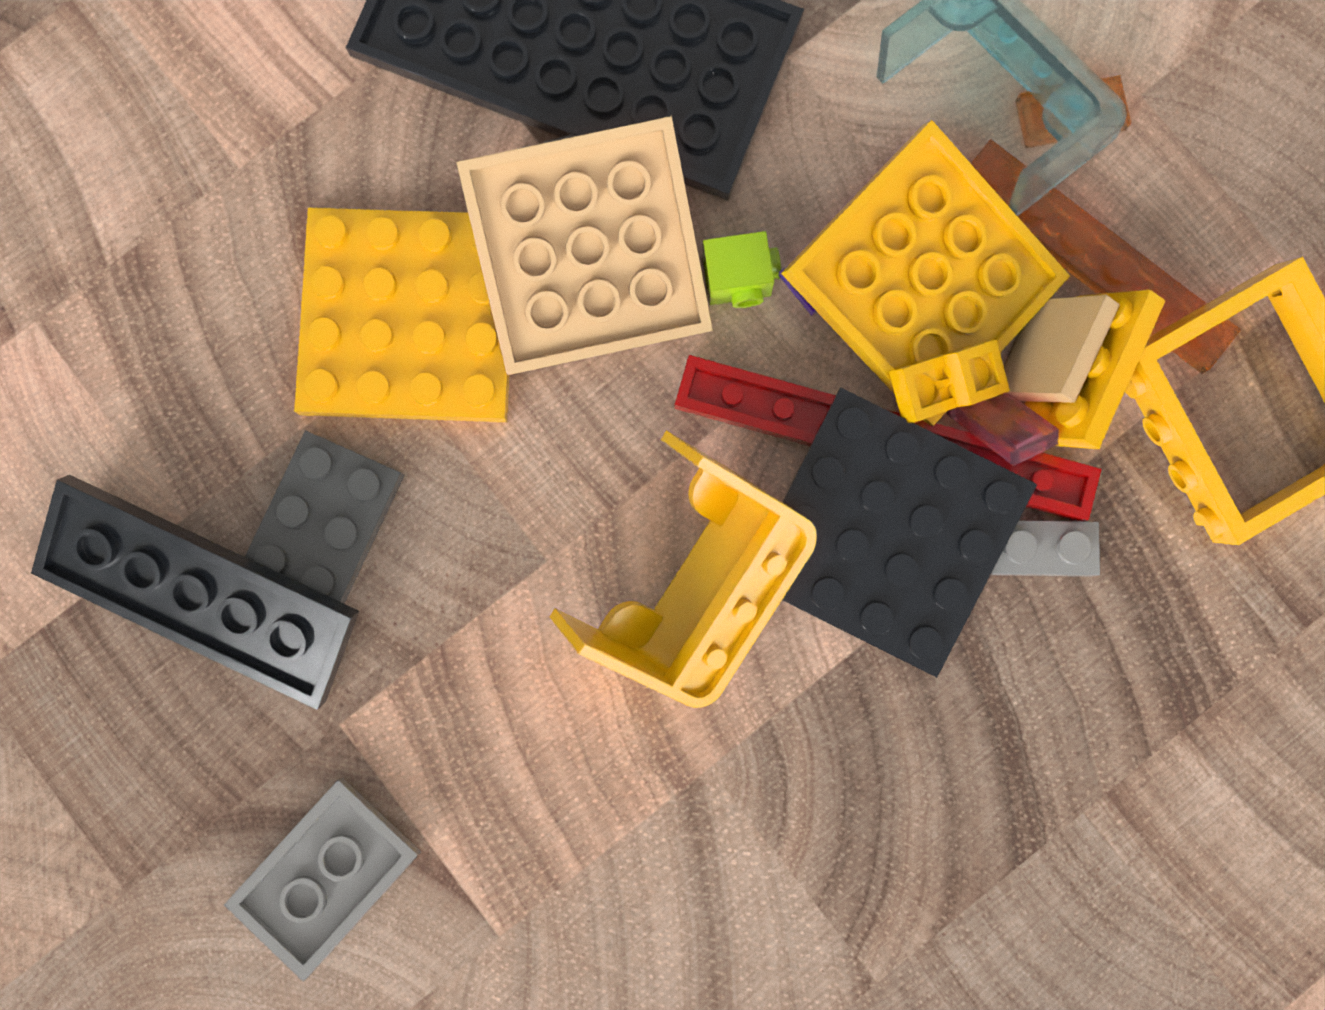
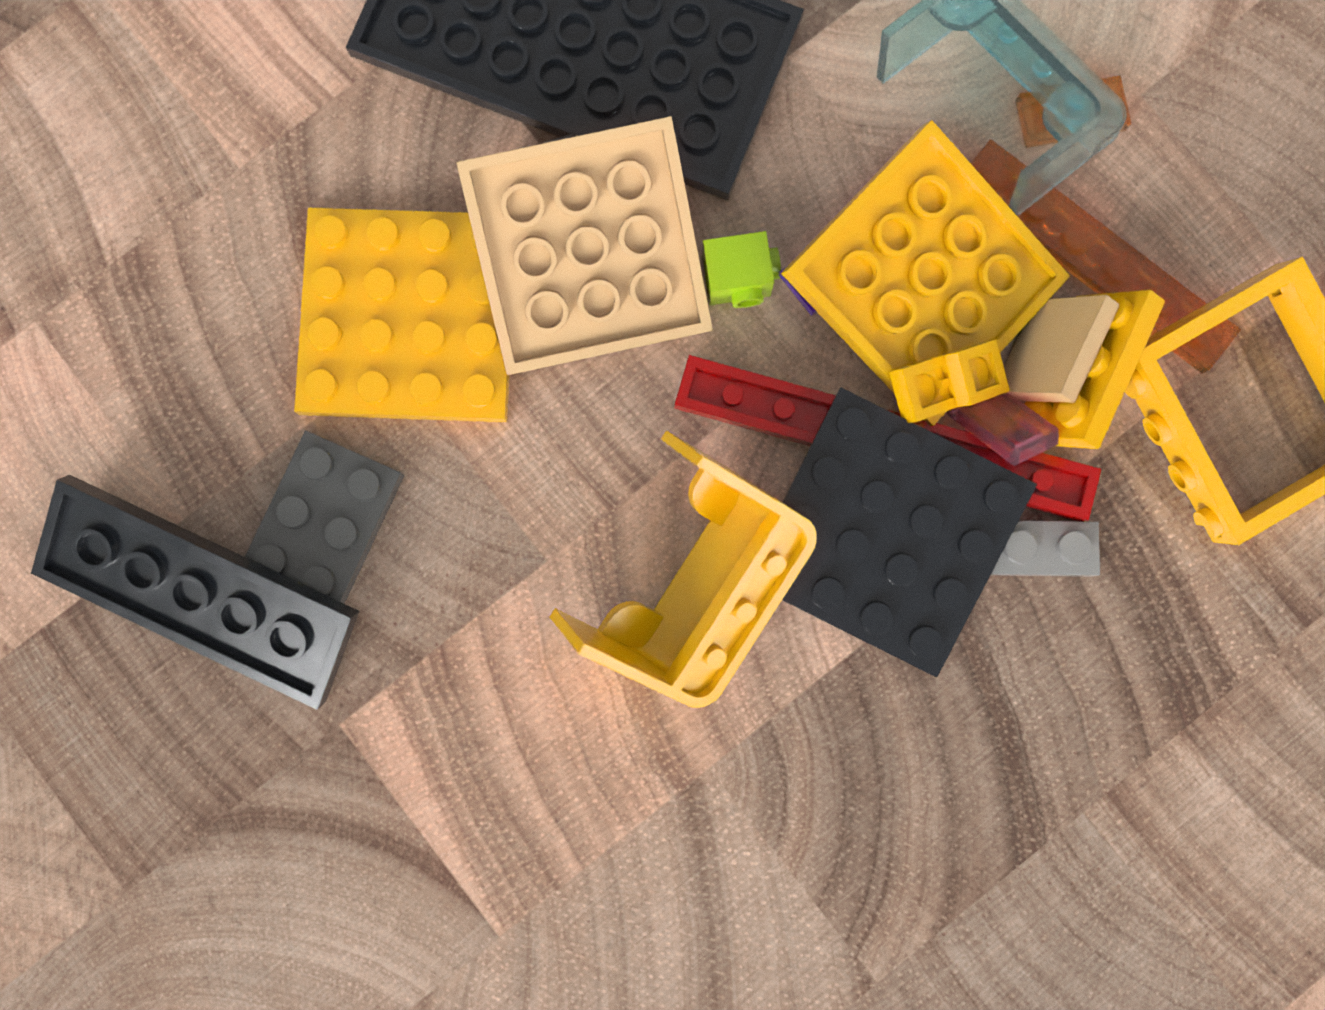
(322, 879): light grey plate -> none

